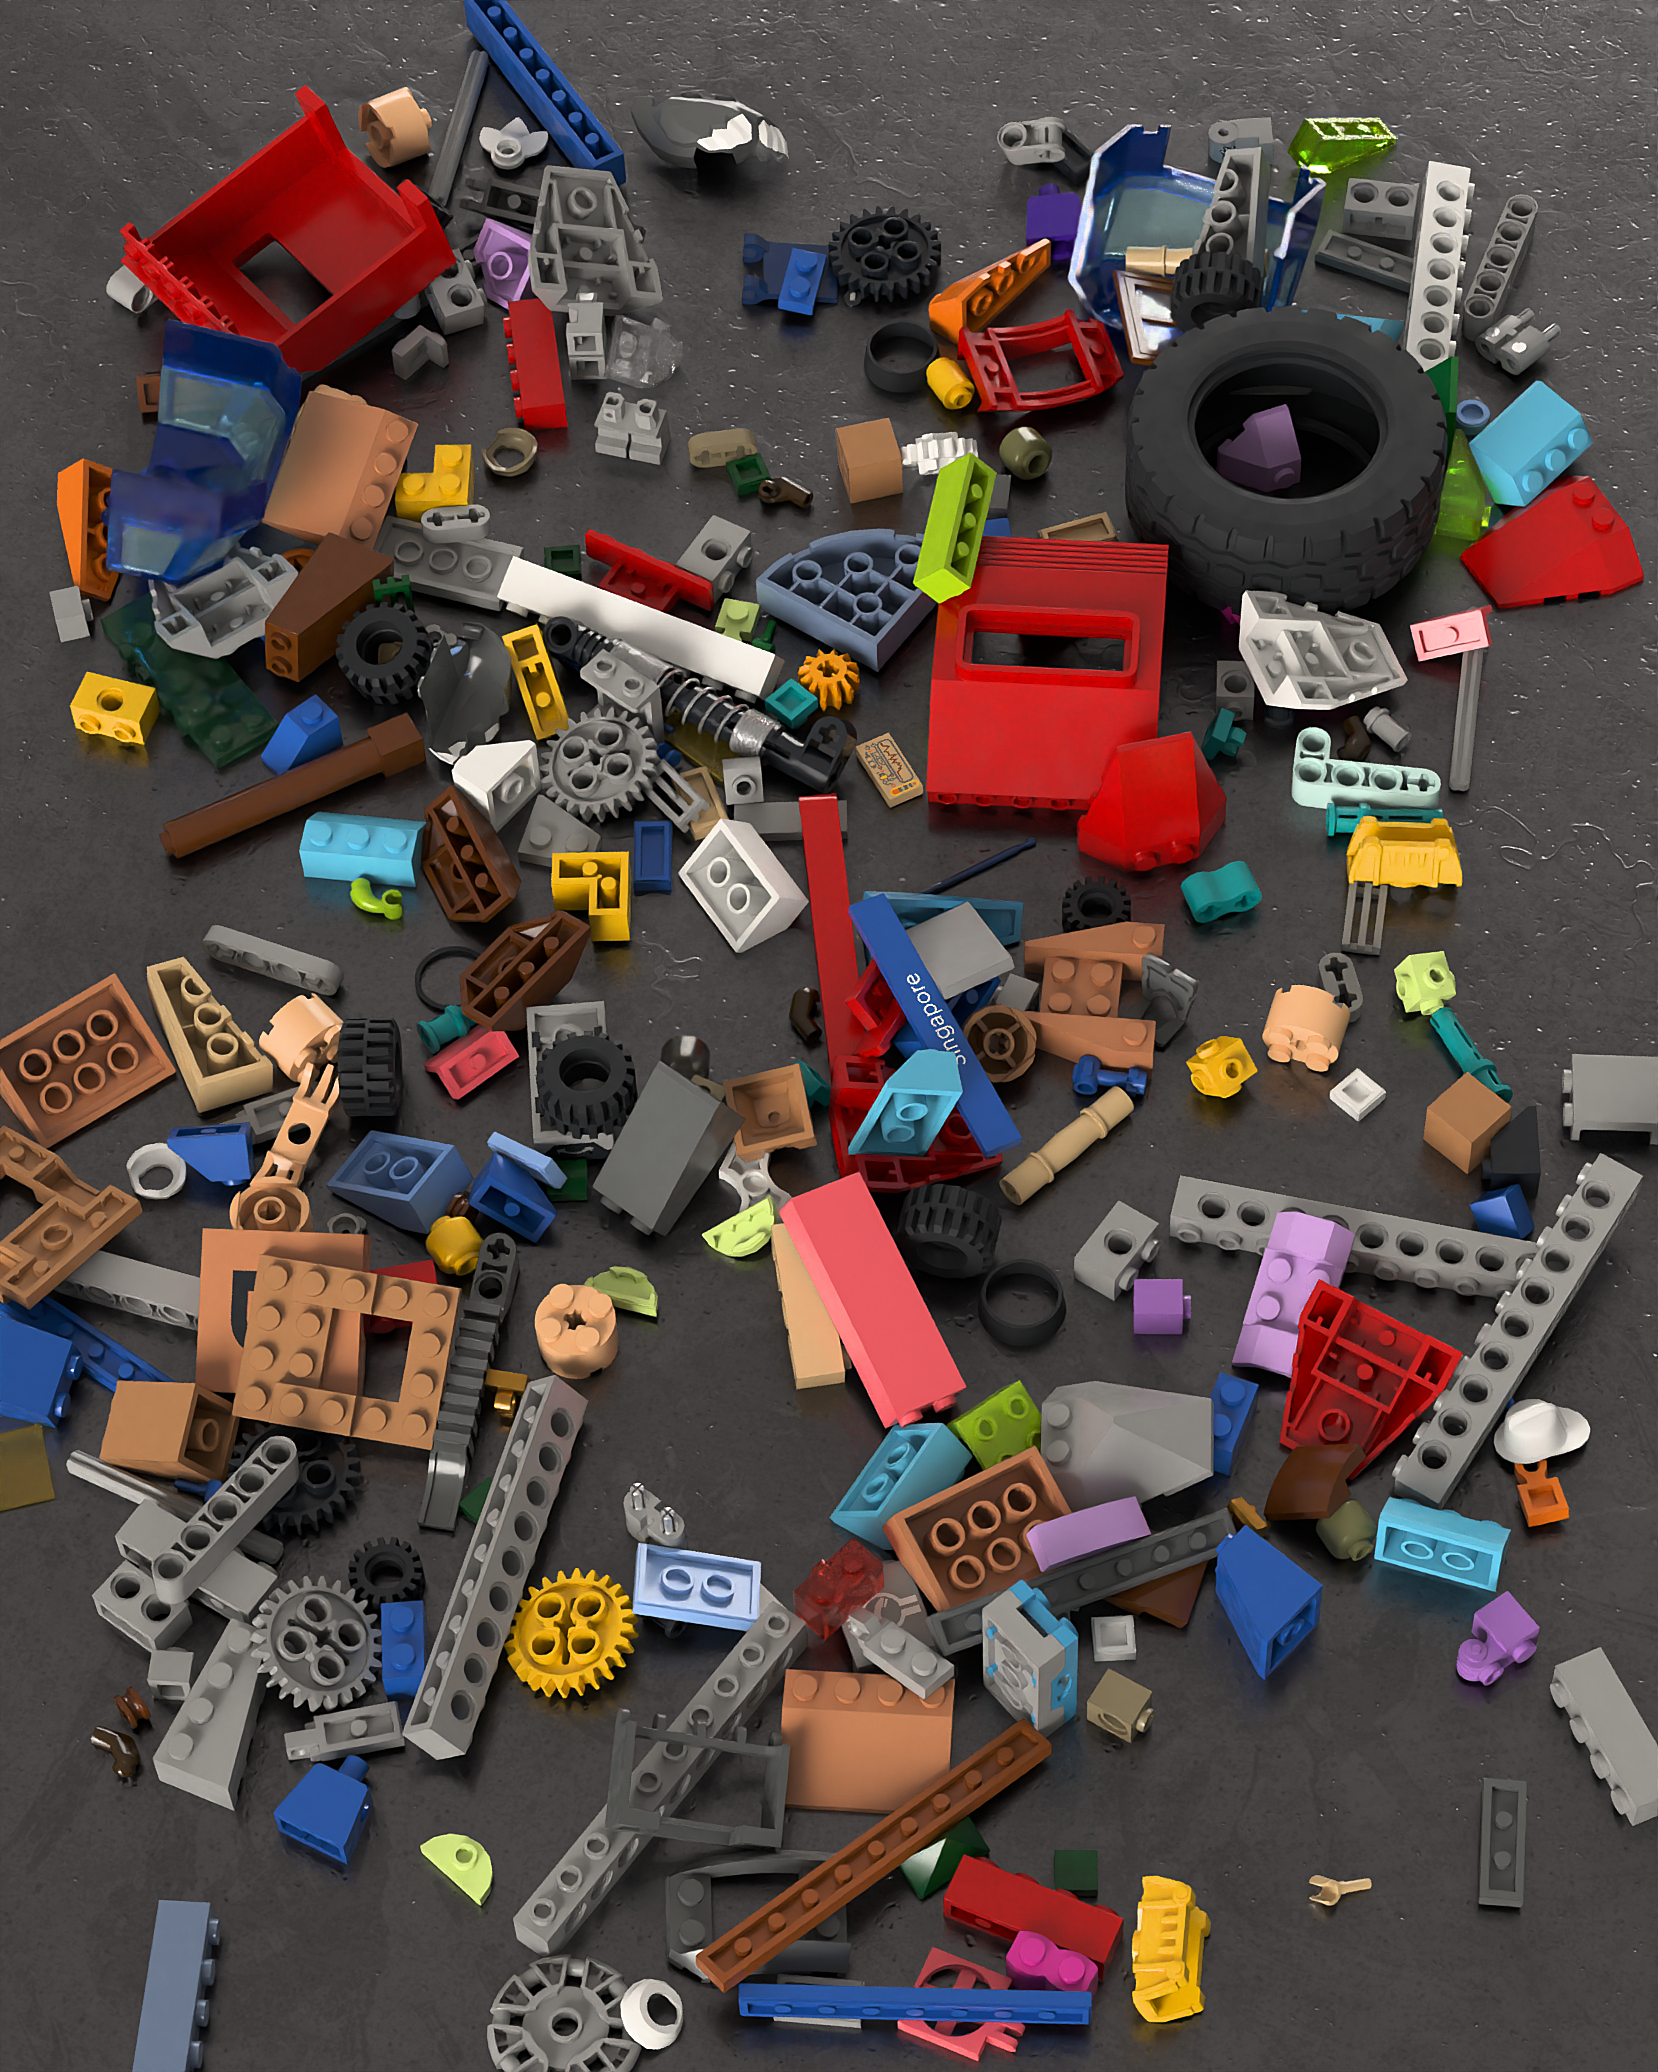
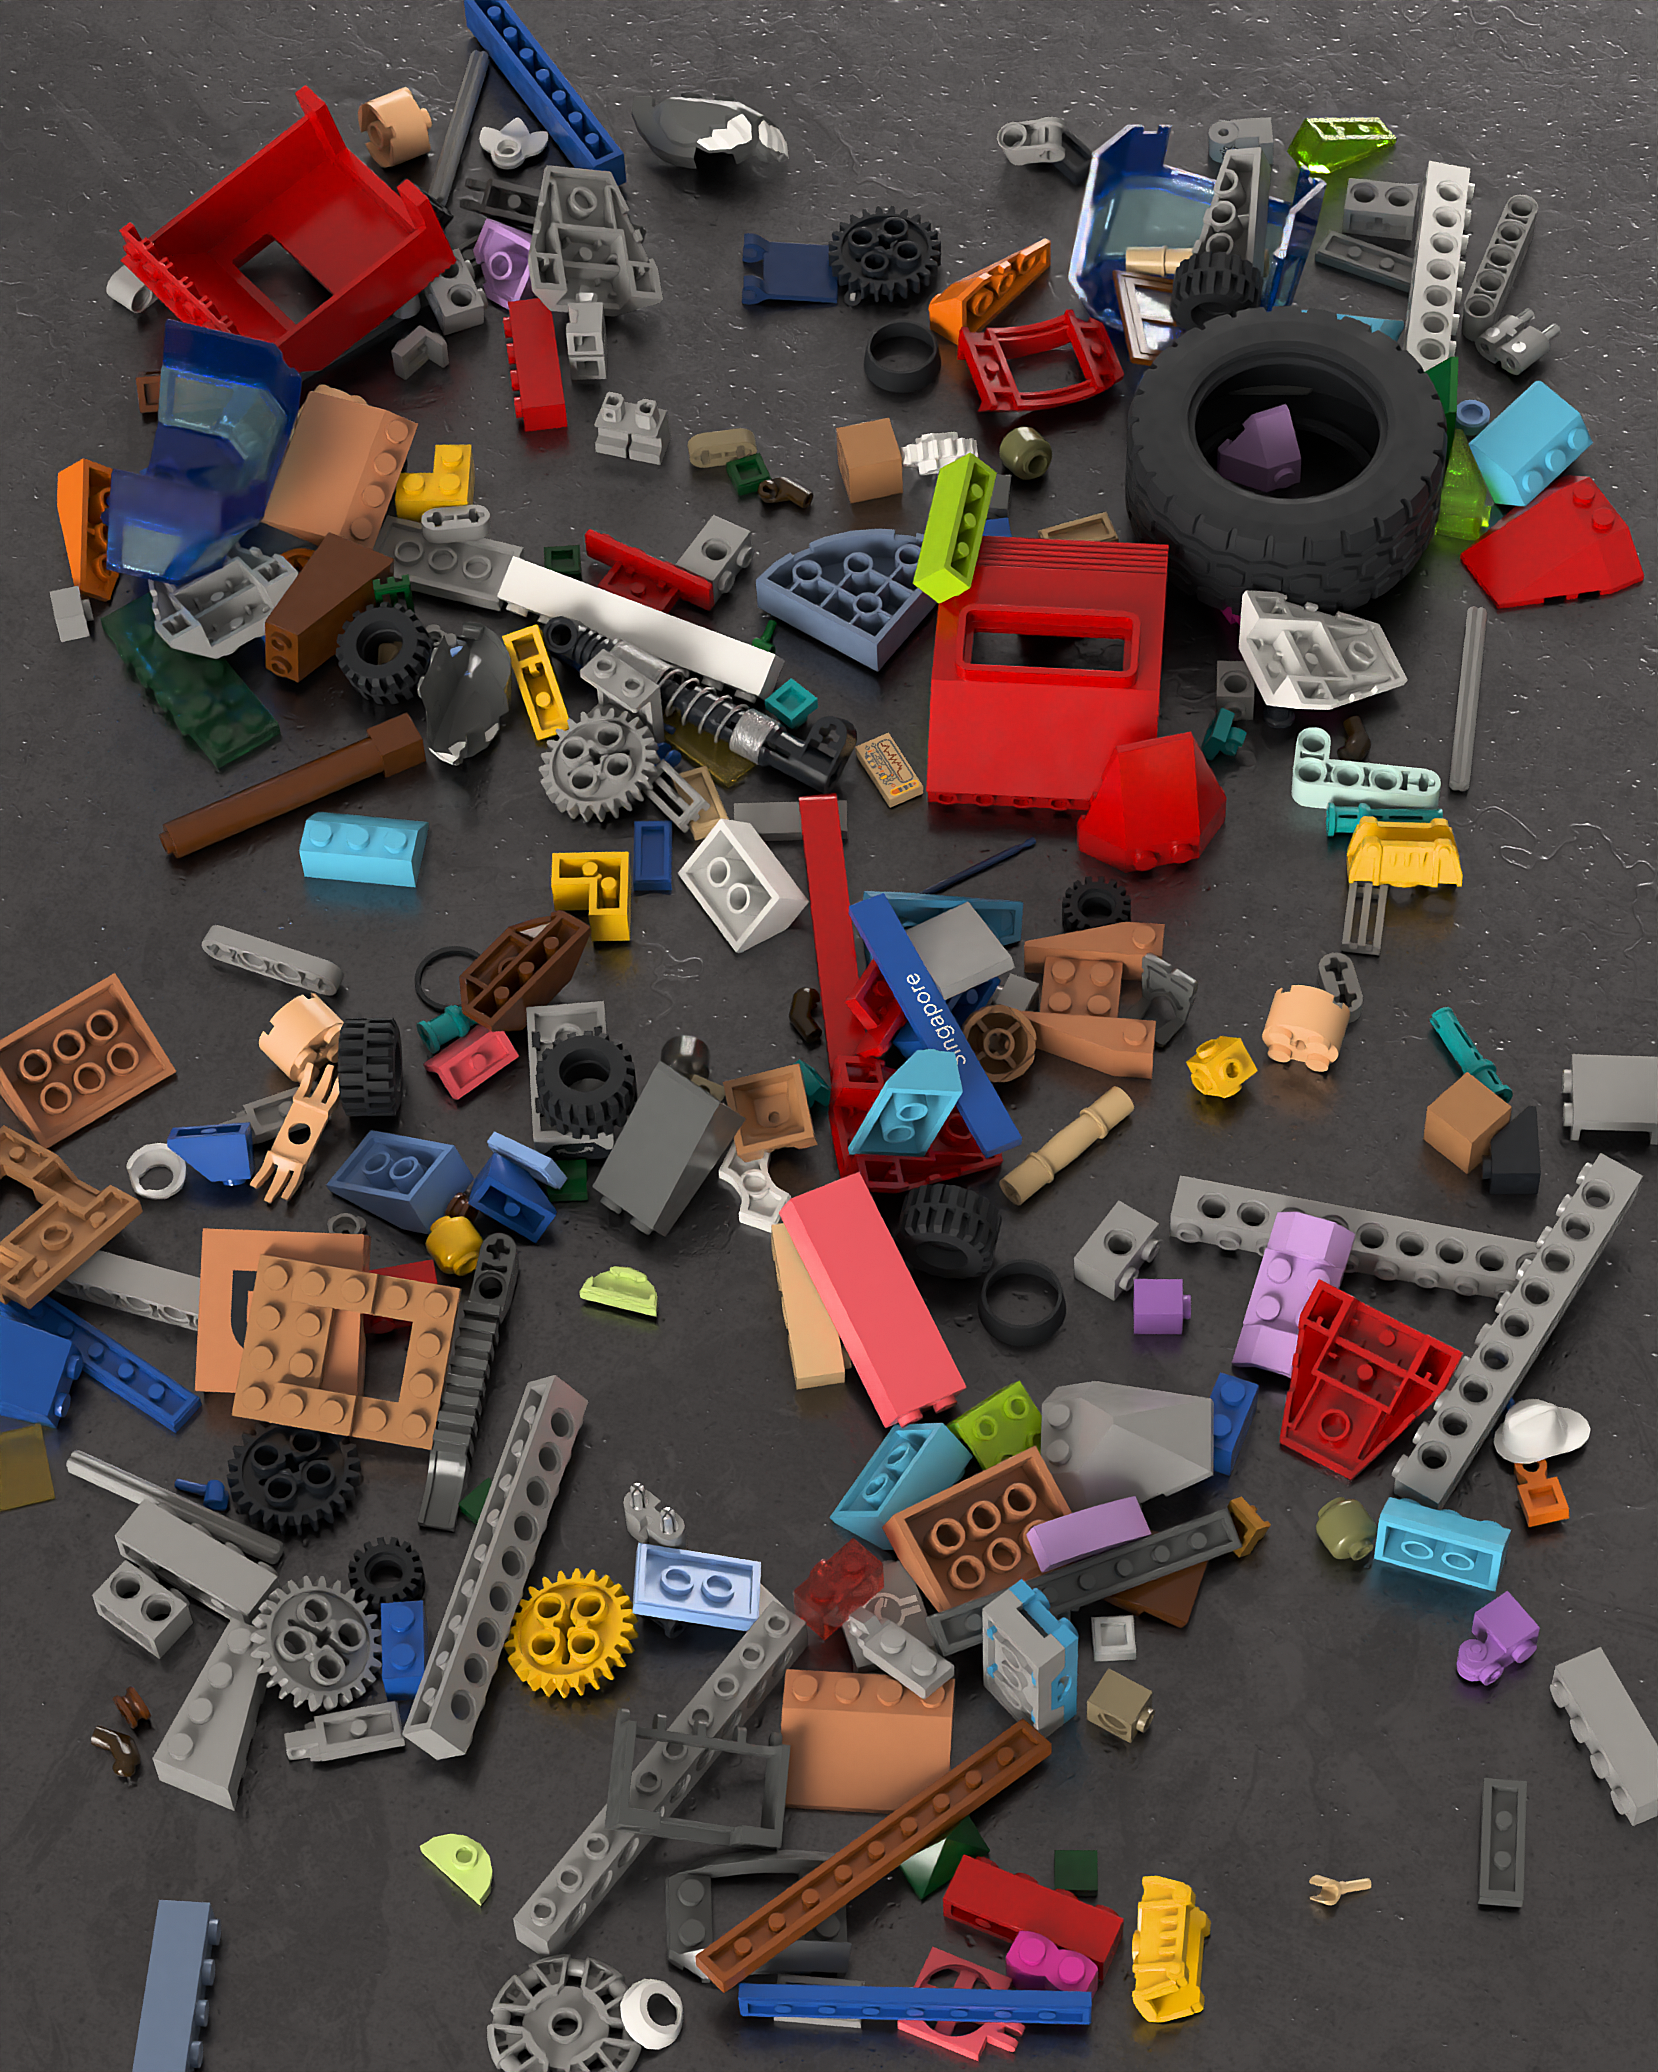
(115, 708): yellow brick -> none
(170, 1431): medium nougat slope -> none
(172, 1673): light grey plate -> none
(207, 1044): tan wedge -> none
(223, 1536): light grey beam -> none
(271, 1205): light nougat brick -> none
(303, 736): blue slope -> none
(328, 1808): blue torso -> none
(364, 899): lime arm -> none
(466, 860): reddish brown wedge -> none
(499, 779): white slope -> none
(507, 1386): pearl gold tile -> none
(511, 439): dark tan piece -> none
(554, 831): light grey wing -> none
(576, 1330): light nougat brick -> none
(641, 353): clear slope -> none
(738, 619): yellowish green plate -> none
(740, 770): light grey plate -> none
(744, 1231): yellowish green plate -> none
(802, 281): blue plate -> none
(830, 678): light orange gear -> none
(949, 383): yellow brick -> none
(1055, 218): dark purple torso -> none
(1089, 1075): blue bar -> none
(1221, 891): teal axle -> none
(1265, 1598): blue slope -> none
(1313, 1482): reddish brown slope -> none
(1357, 1094): white tile -> none
(1386, 728): light grey pin -> none
(1425, 982): yellowish green brick -> none
(1452, 633): panel -> none
(1503, 1213): blue panel -> none

